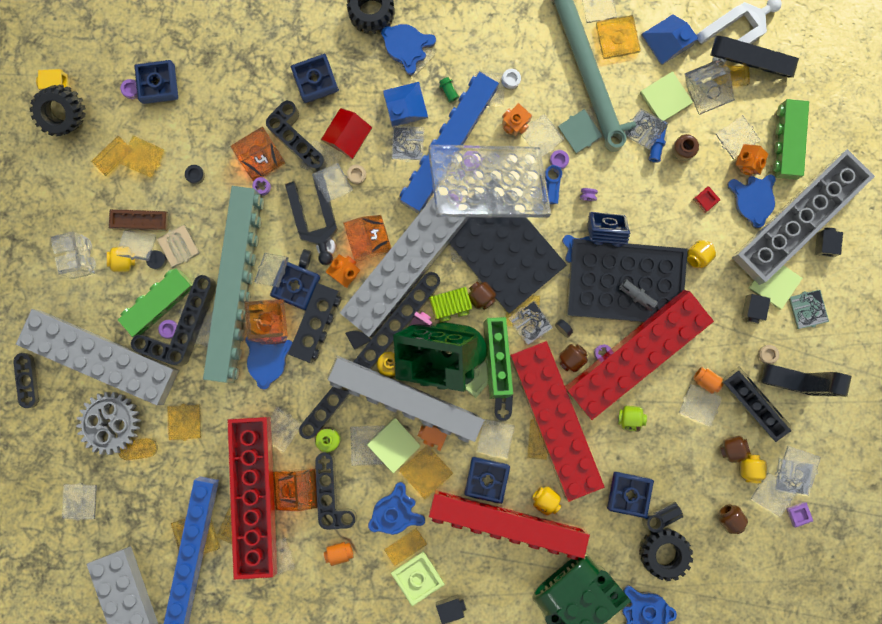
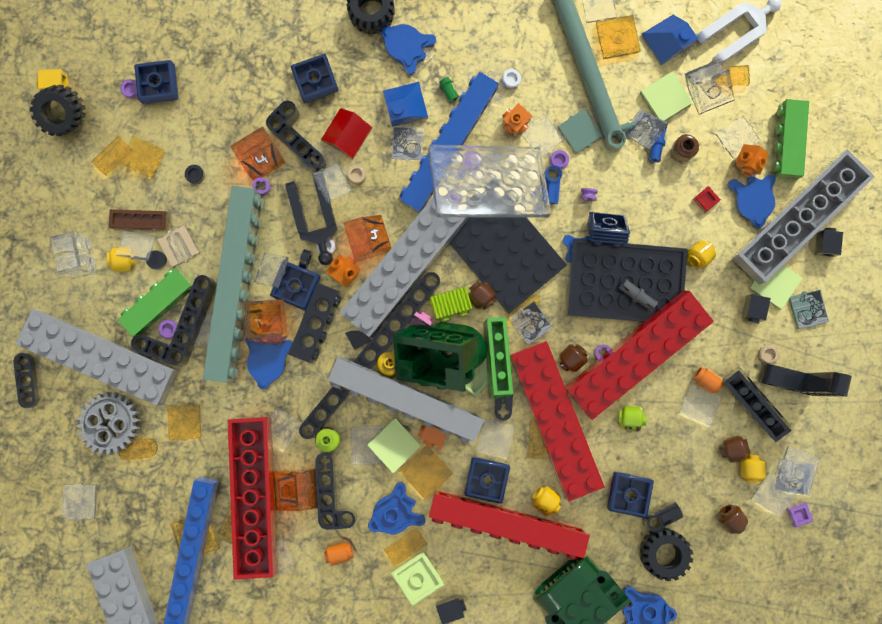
(564, 328): black tile -> none
(754, 56): black beam -> none

